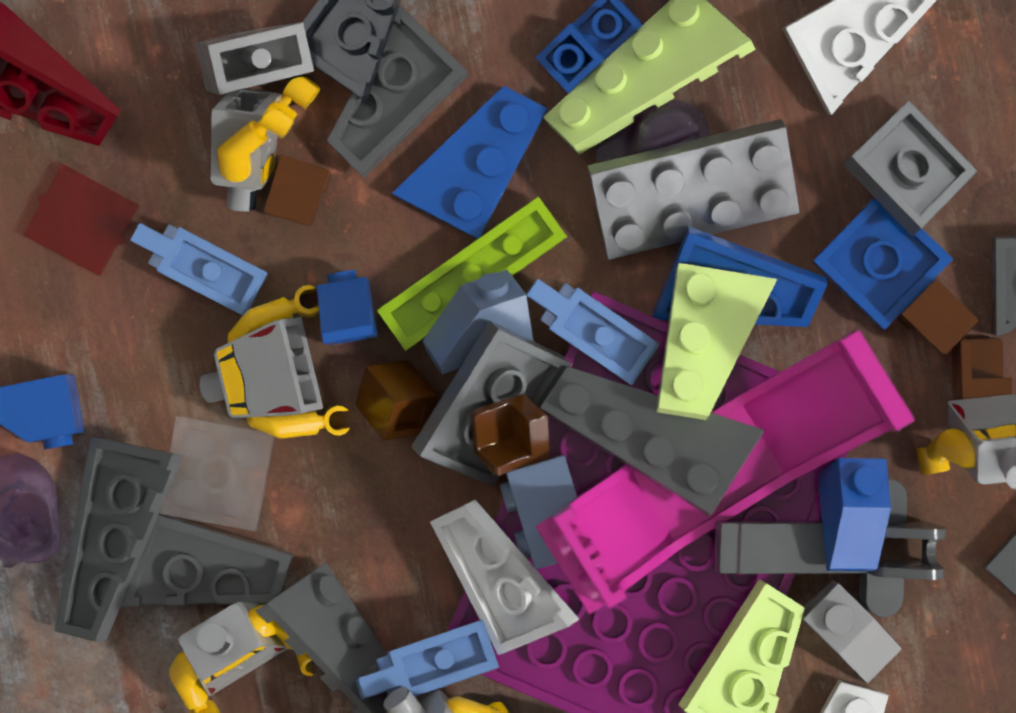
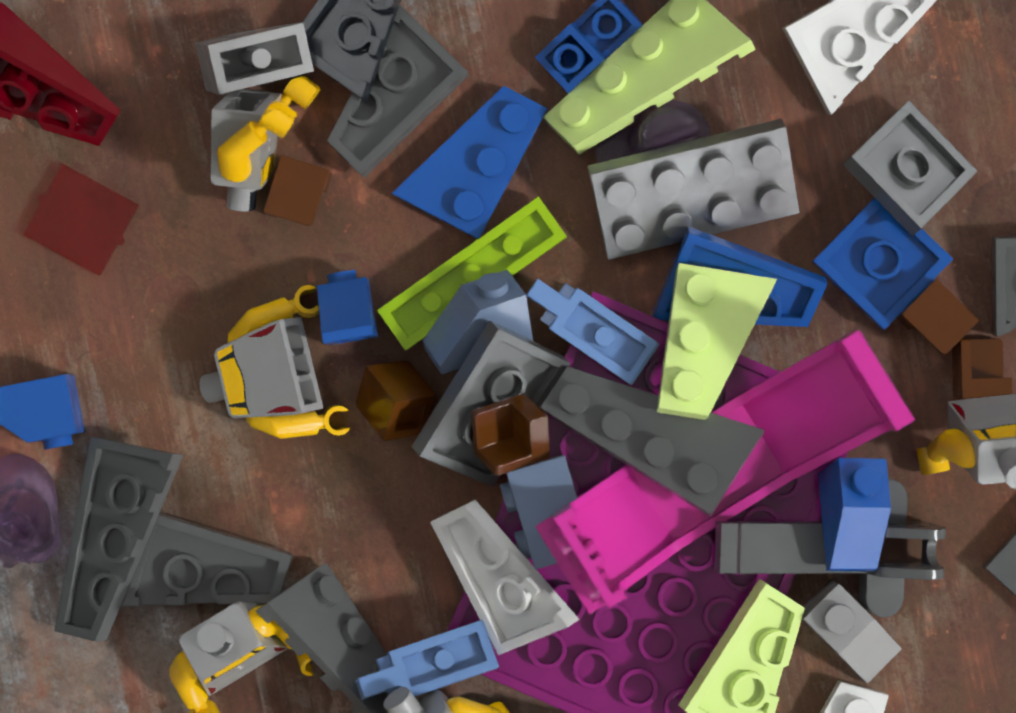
(202, 266): medium blue hinge -> none
(220, 473): clear plate -> none

